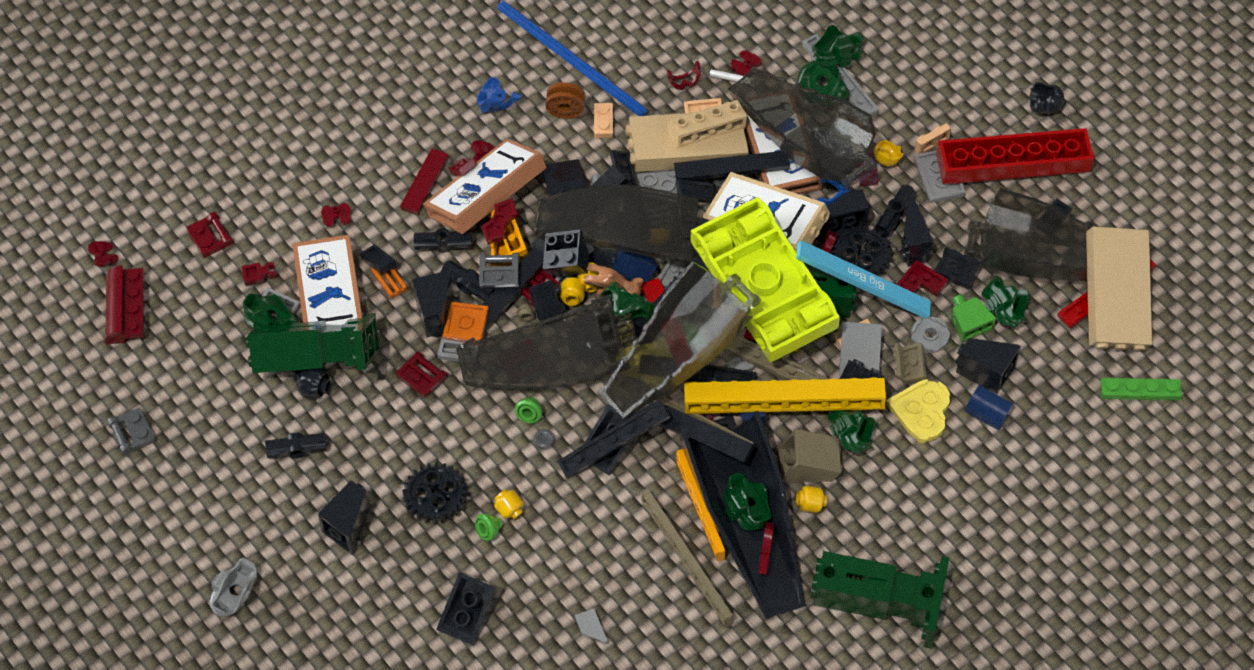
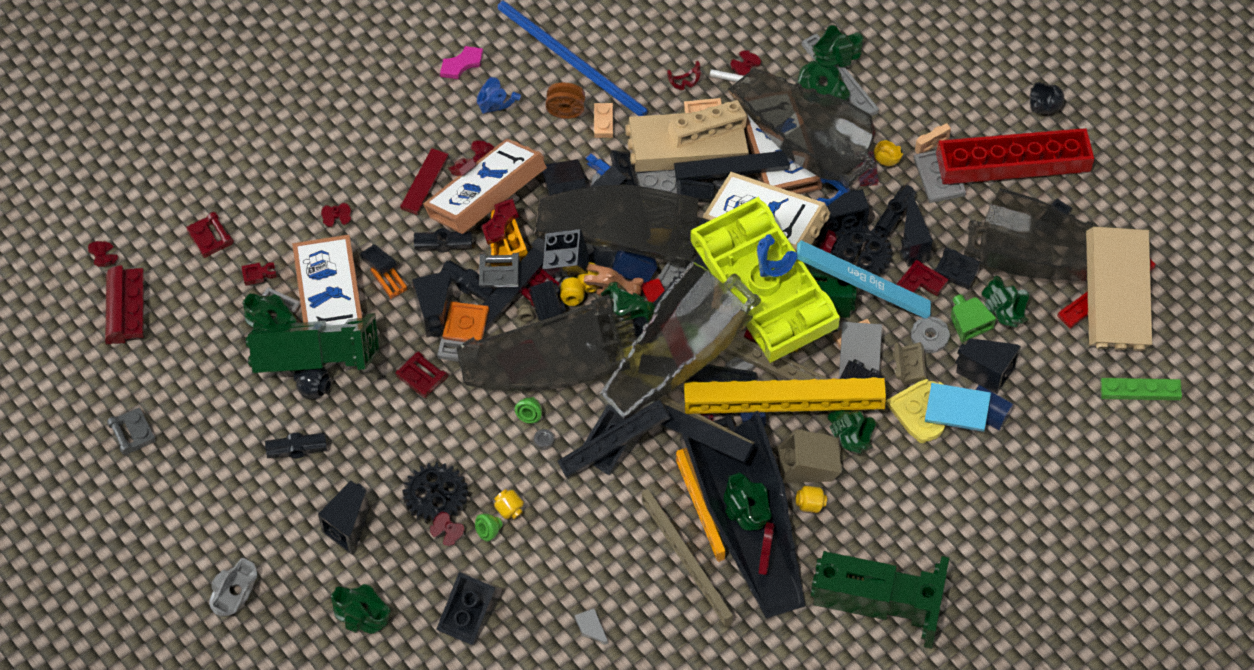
(348, 608): none -> dark green piece
(442, 522): none -> dark red piece
(467, 59): none -> dark pink tile
(600, 166): none -> blue plate
(781, 266): none -> blue helmet
(957, 407): none -> medium azure tile

